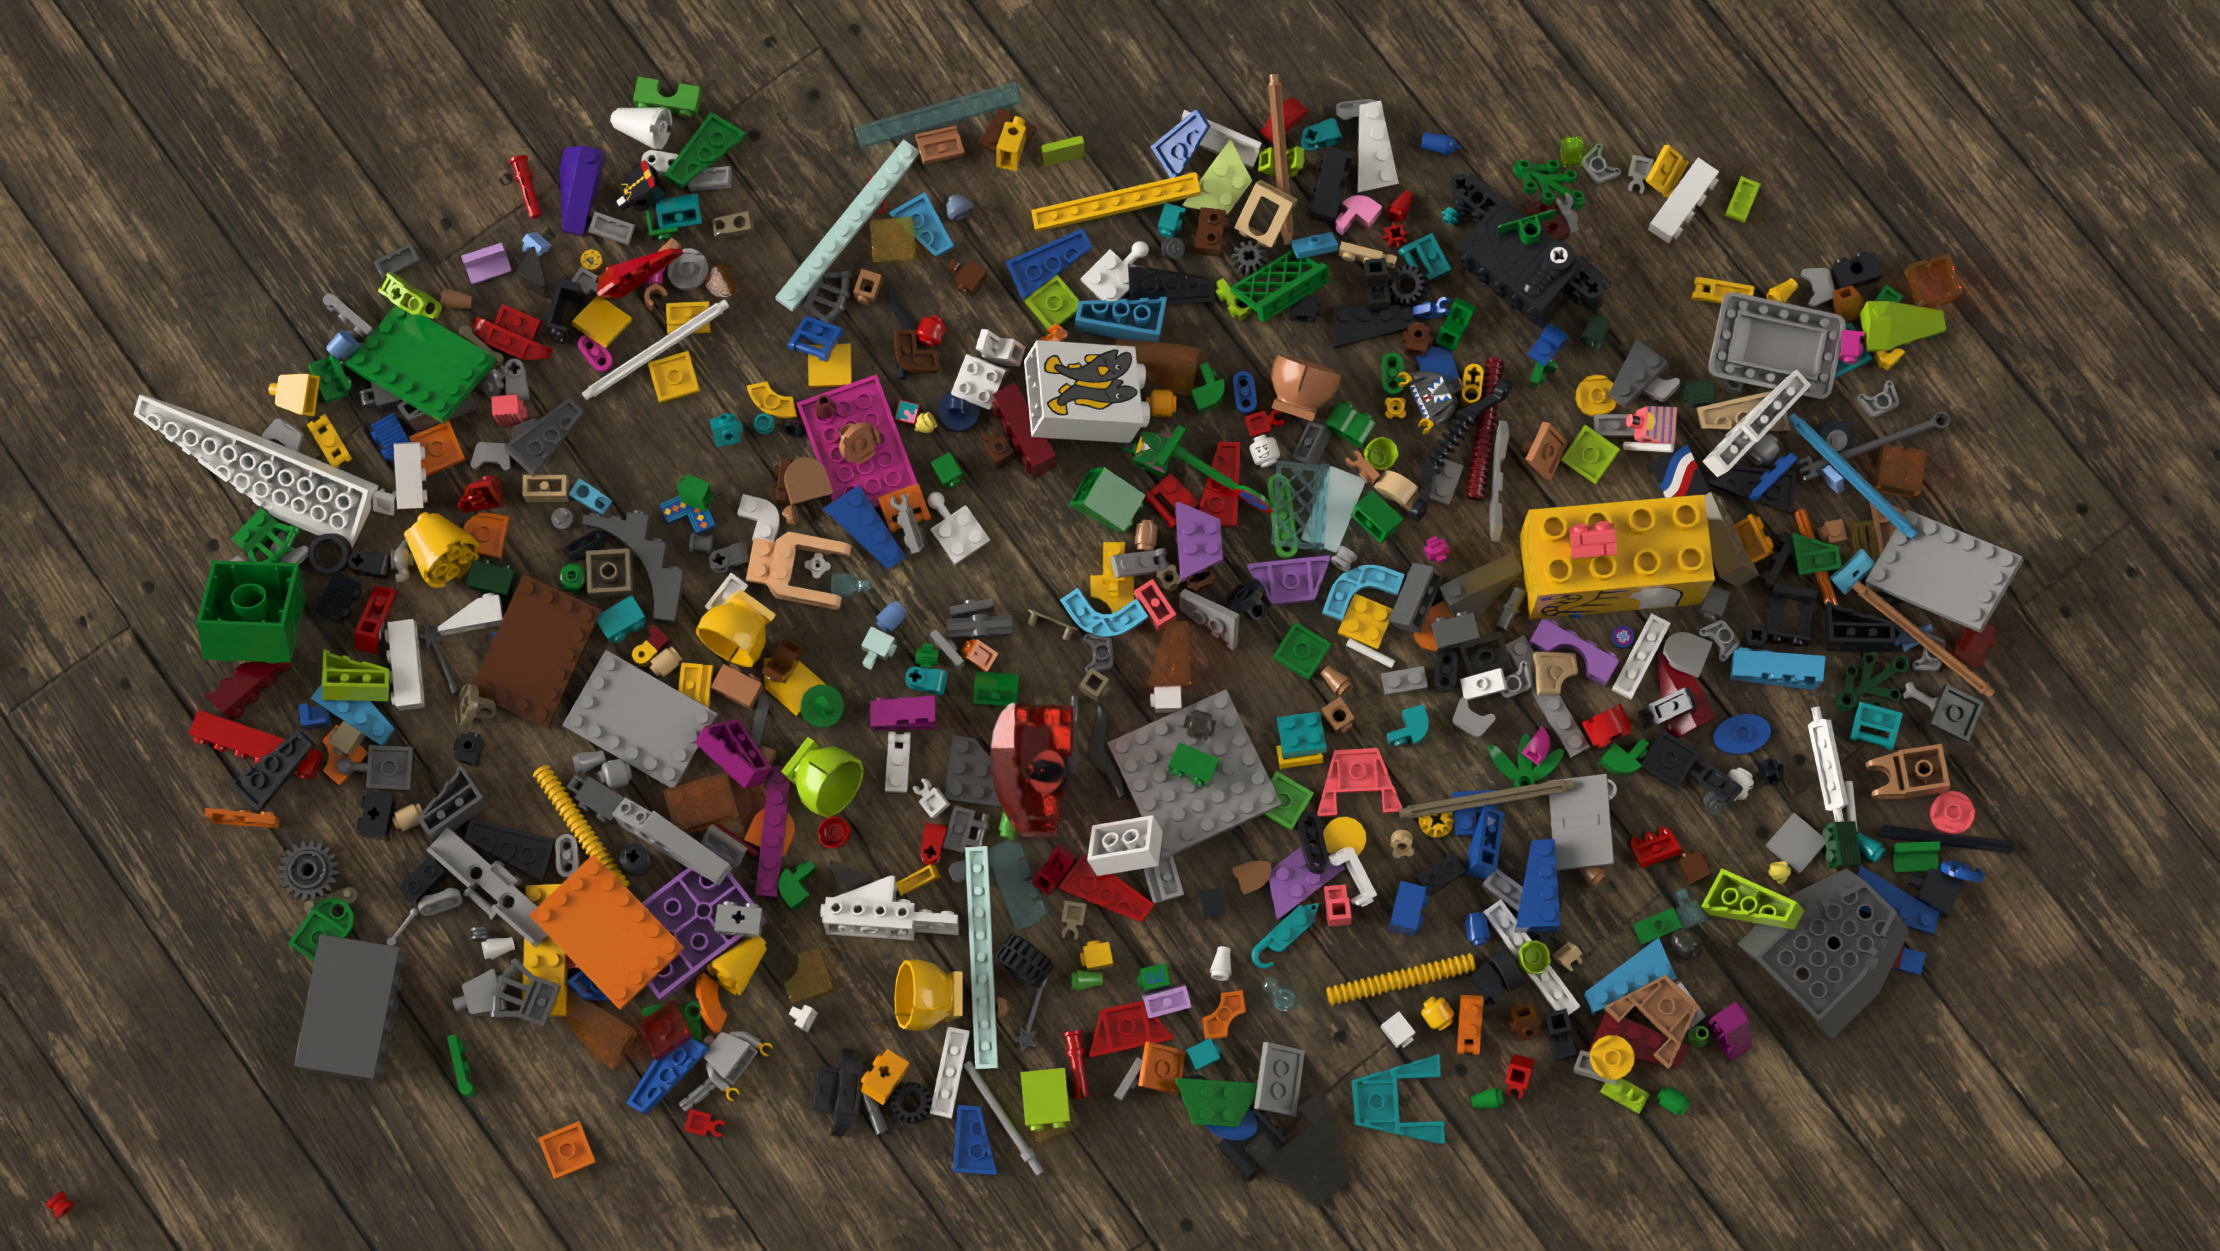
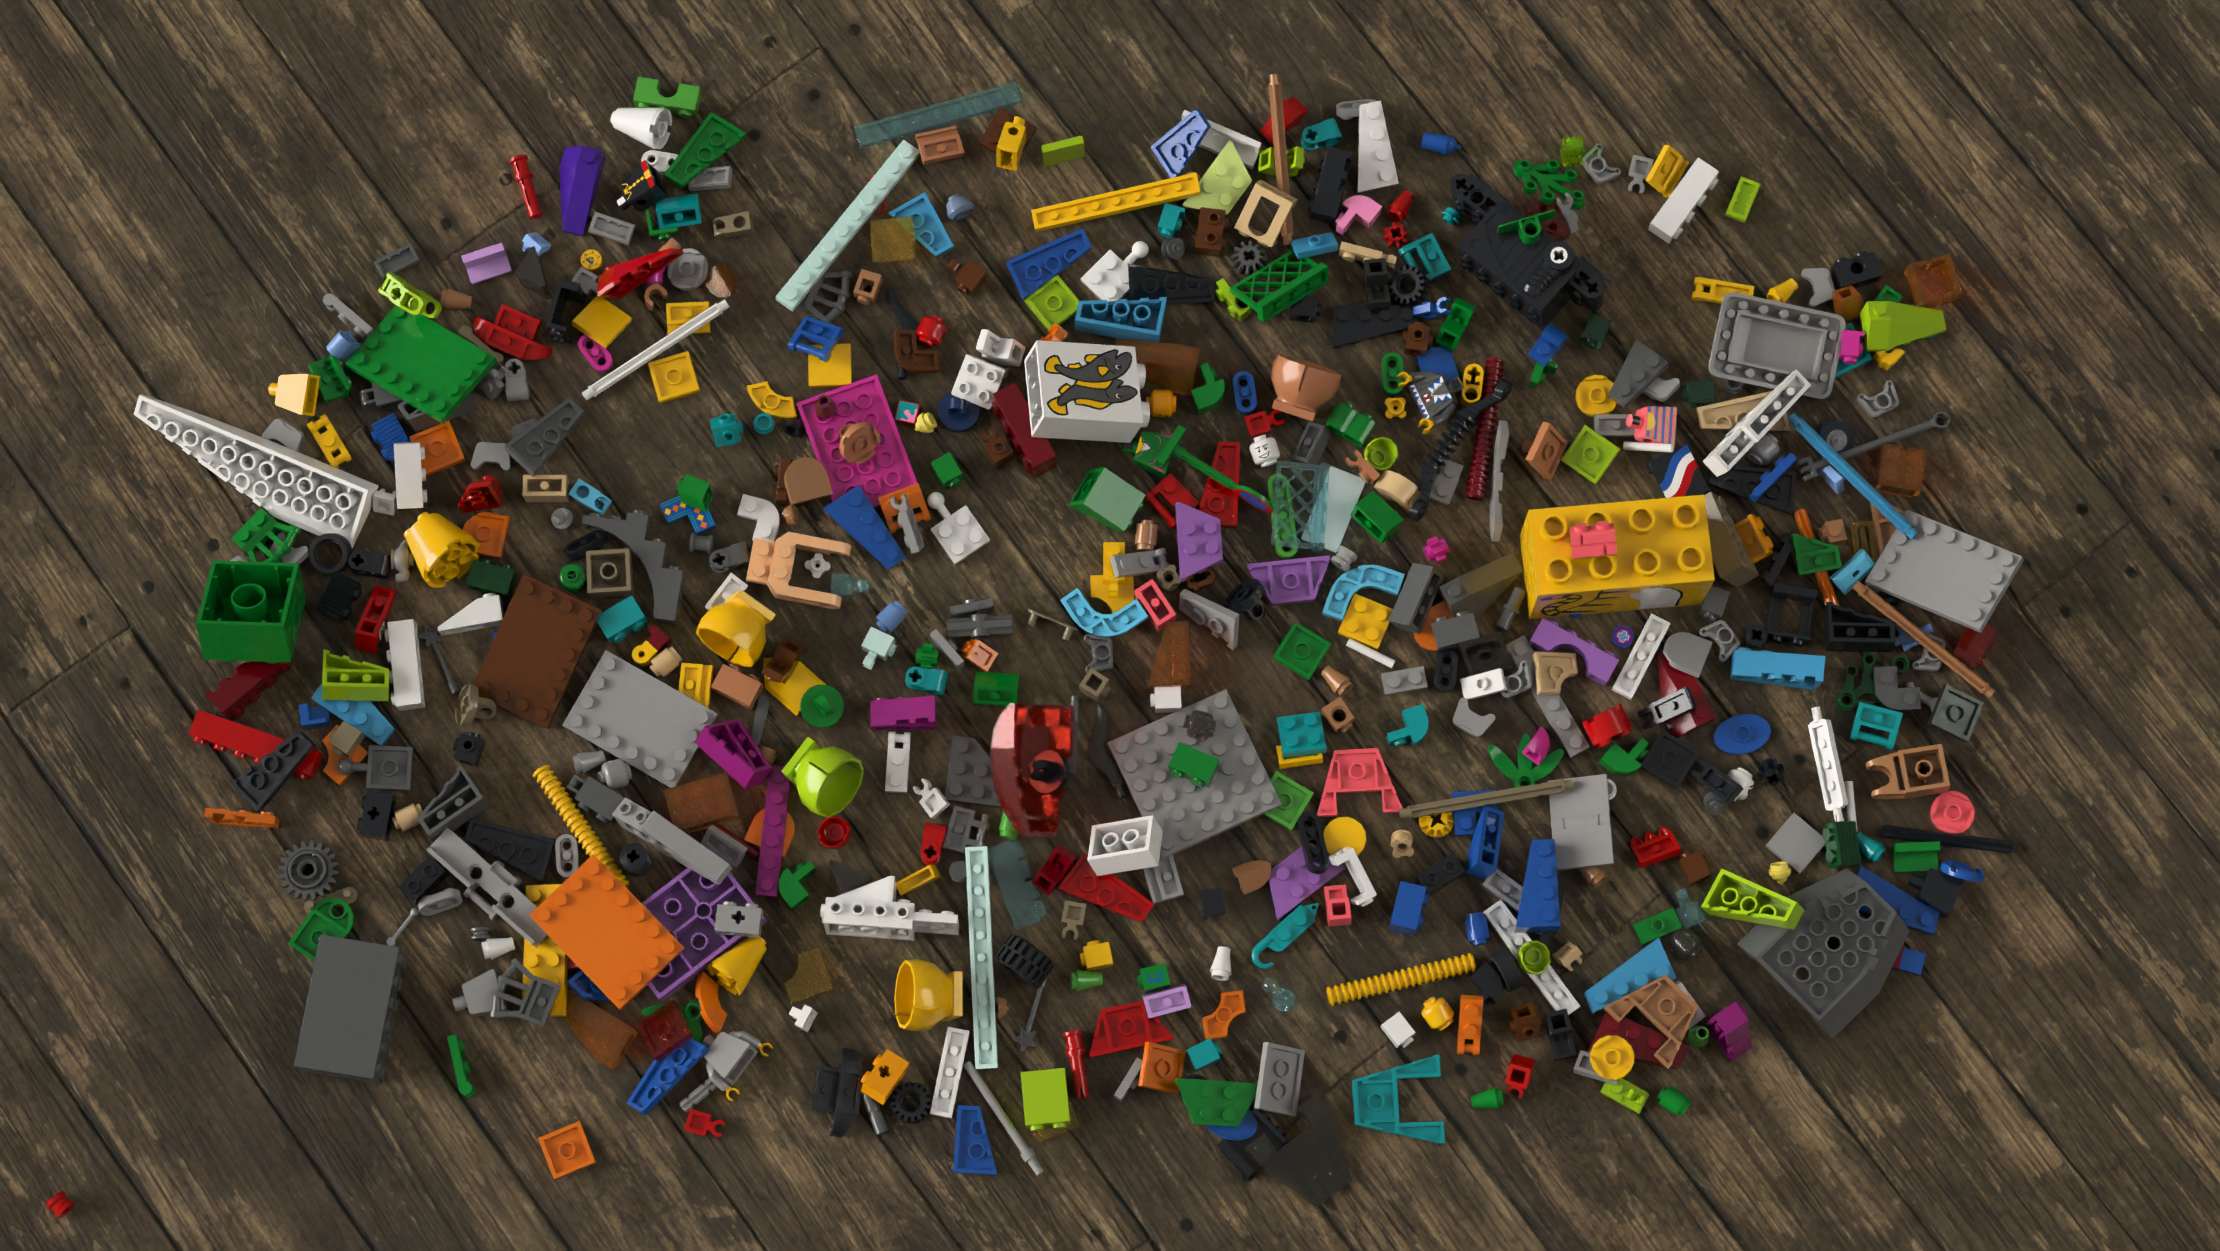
(508, 410): coral brick -> none
(1890, 695): none -> dark grey plate

